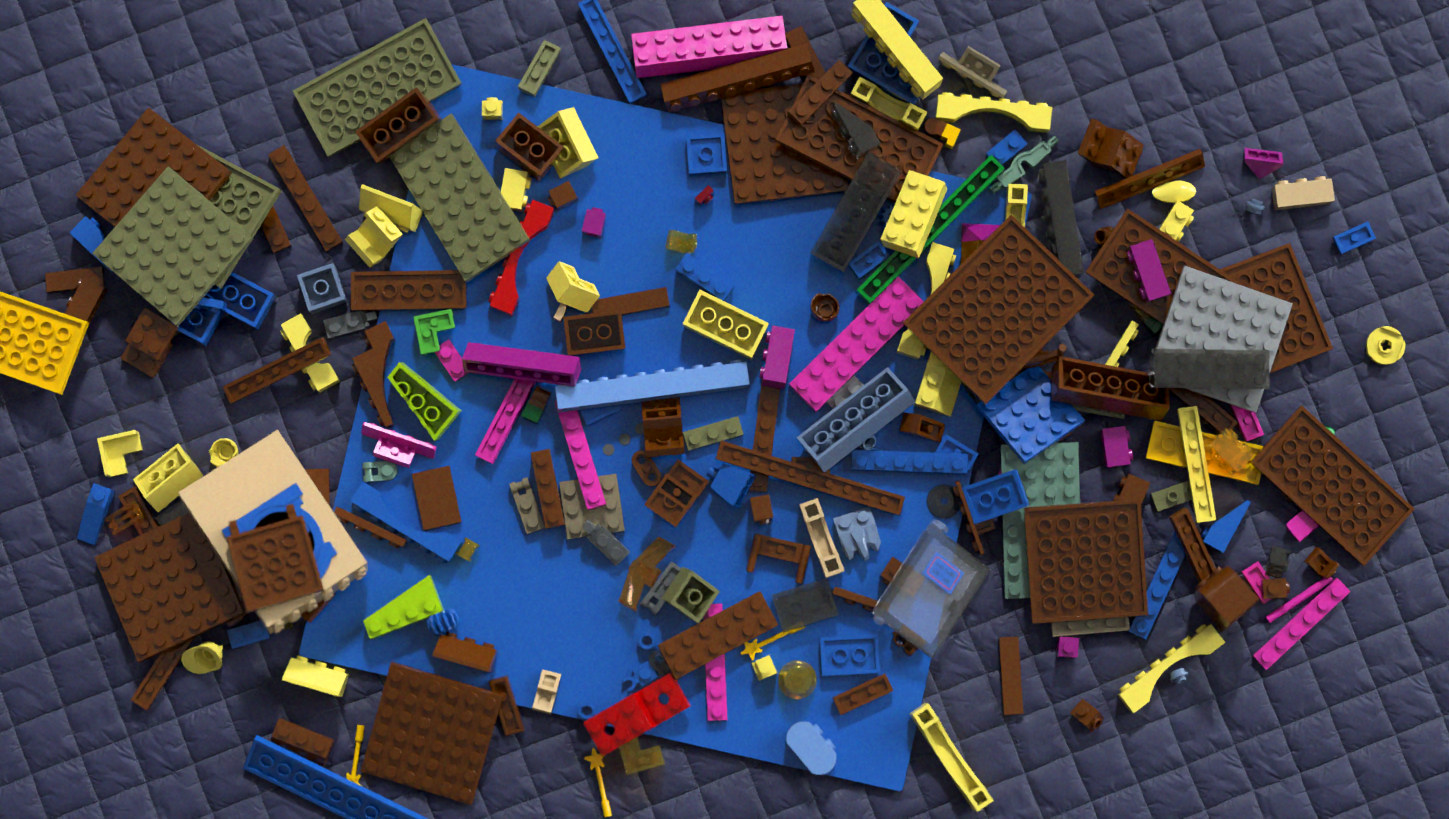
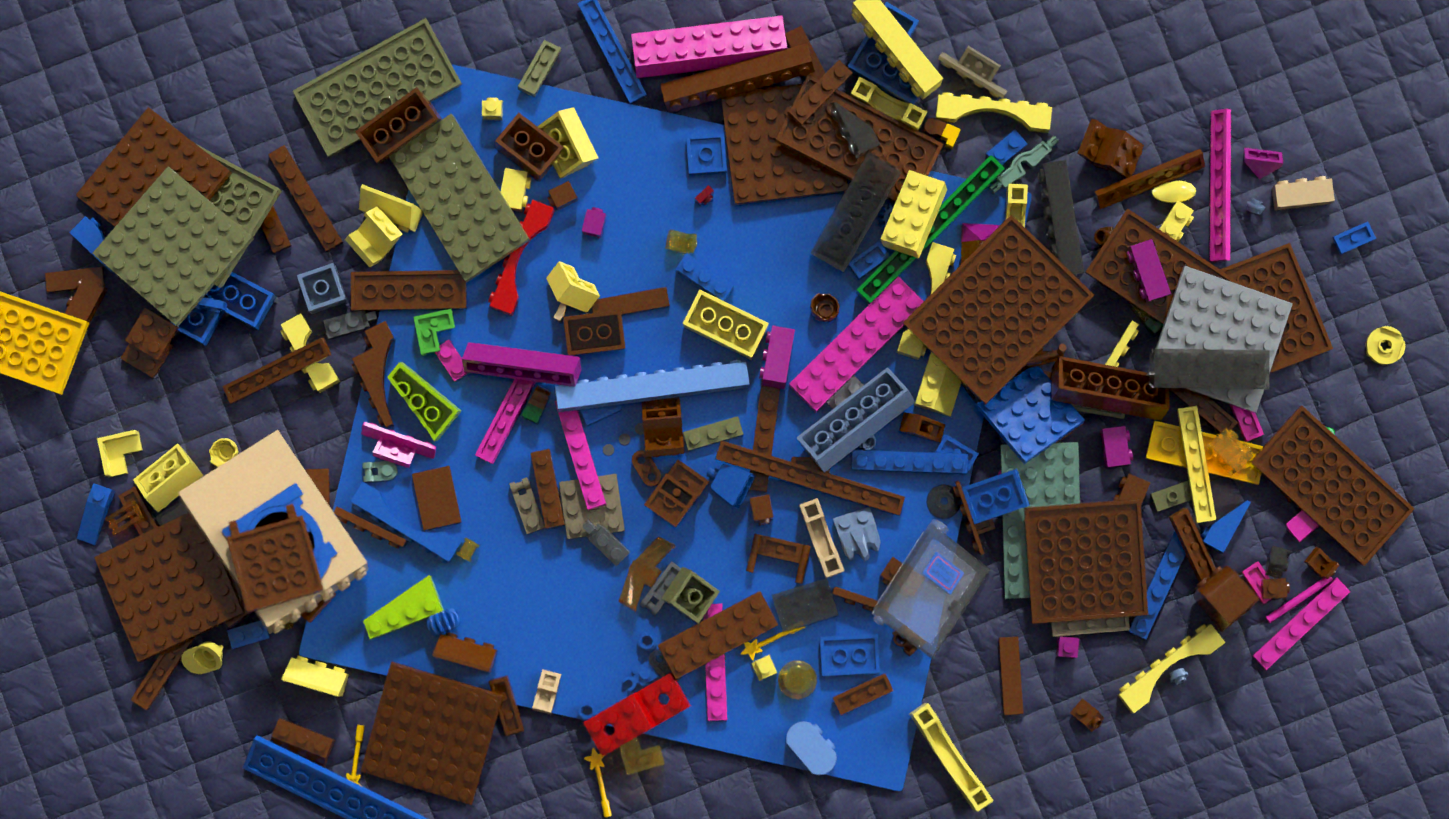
(1220, 185): none -> dark pink plate

